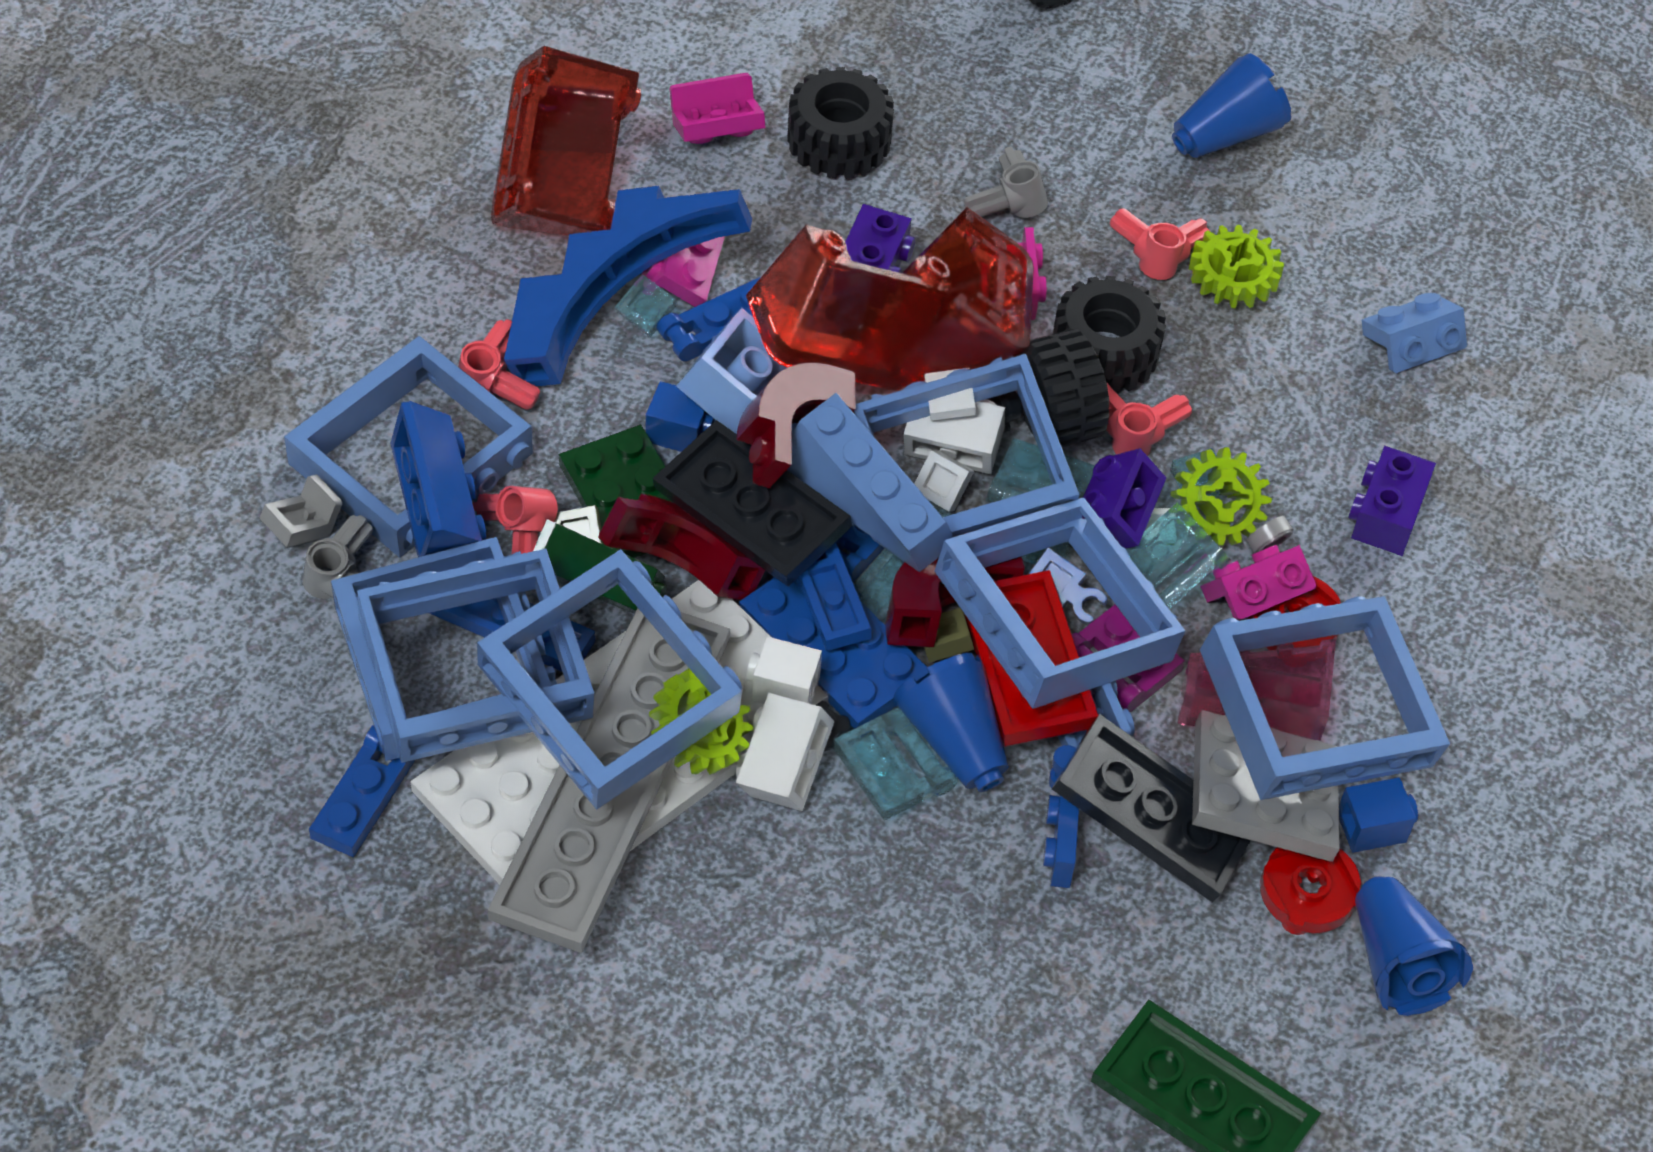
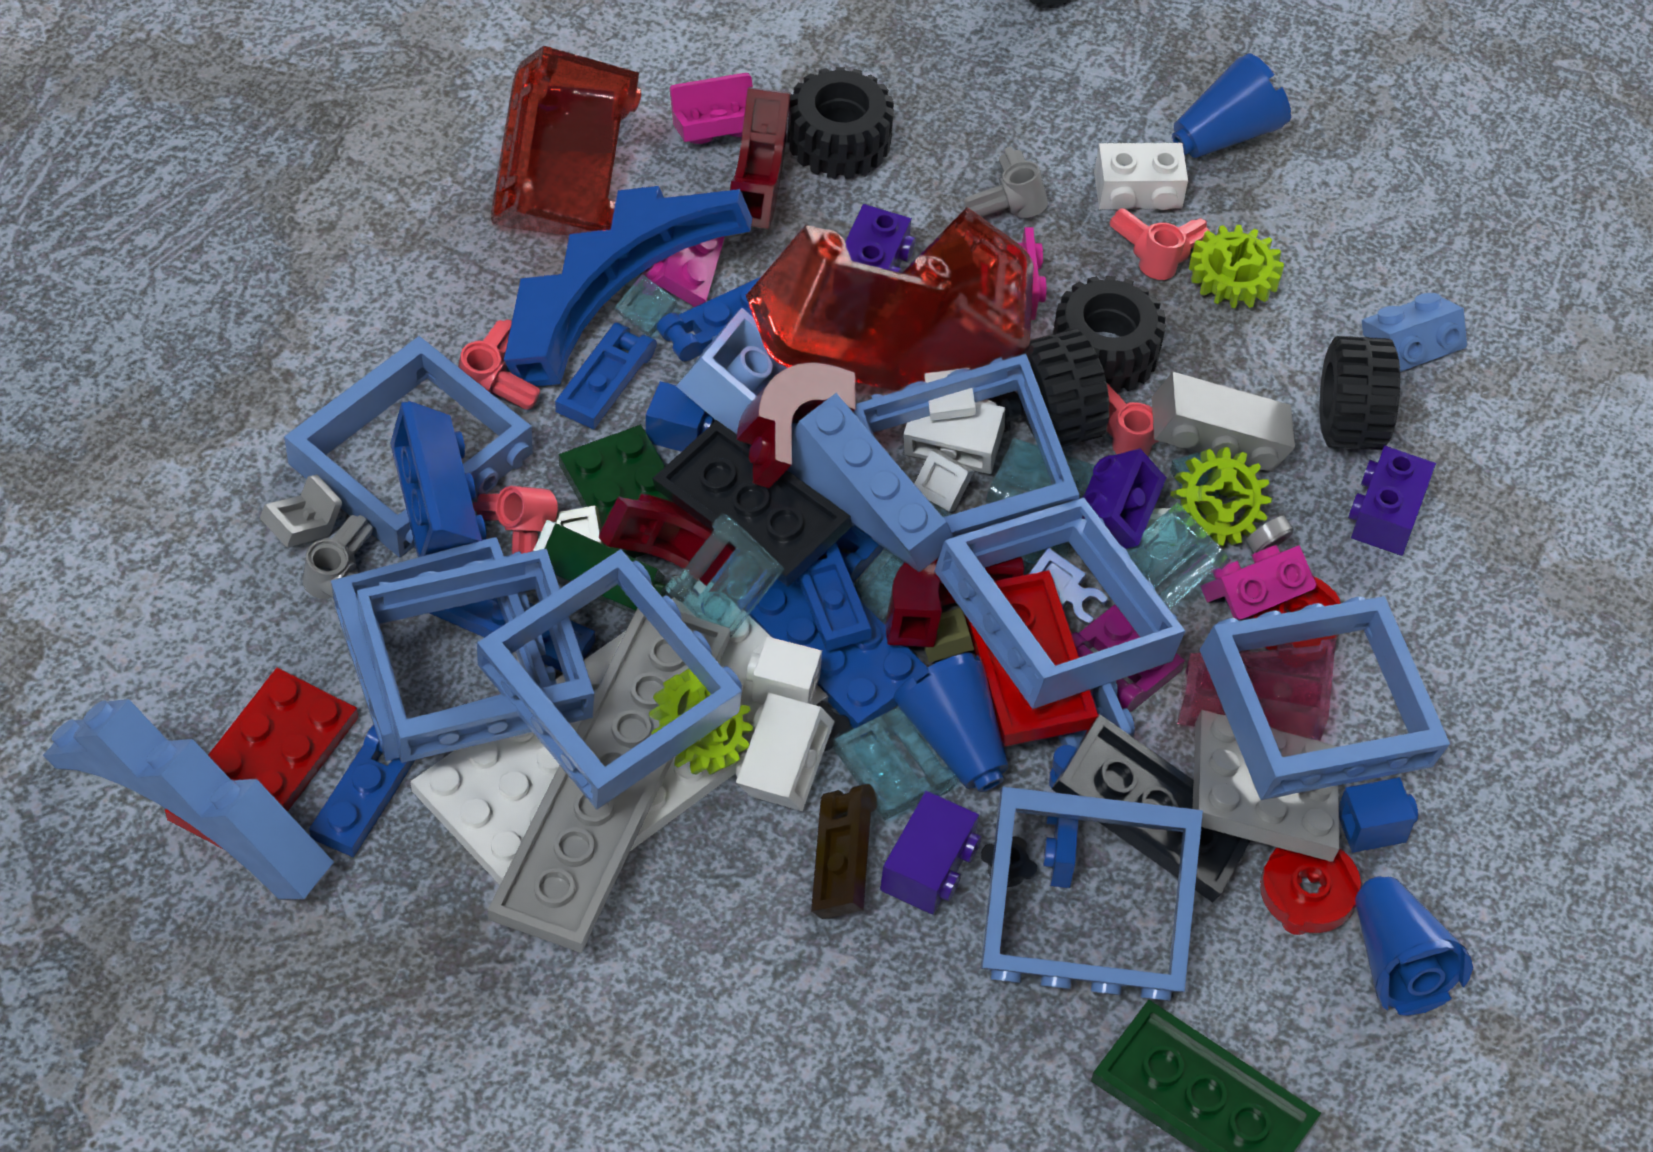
(178, 775): none -> medium blue arch
(281, 739): none -> red plate
(604, 375): none -> blue plate
(736, 585): none -> clear light blue plate
(762, 152): none -> dark red arch
(842, 851): none -> dark brown plate
(930, 852): none -> dark purple brick
(1022, 867): none -> black plate
(1058, 973): none -> medium blue window
(1143, 179): none -> white brick
(1213, 416): none -> light grey brick
(1359, 392): none -> black tyre

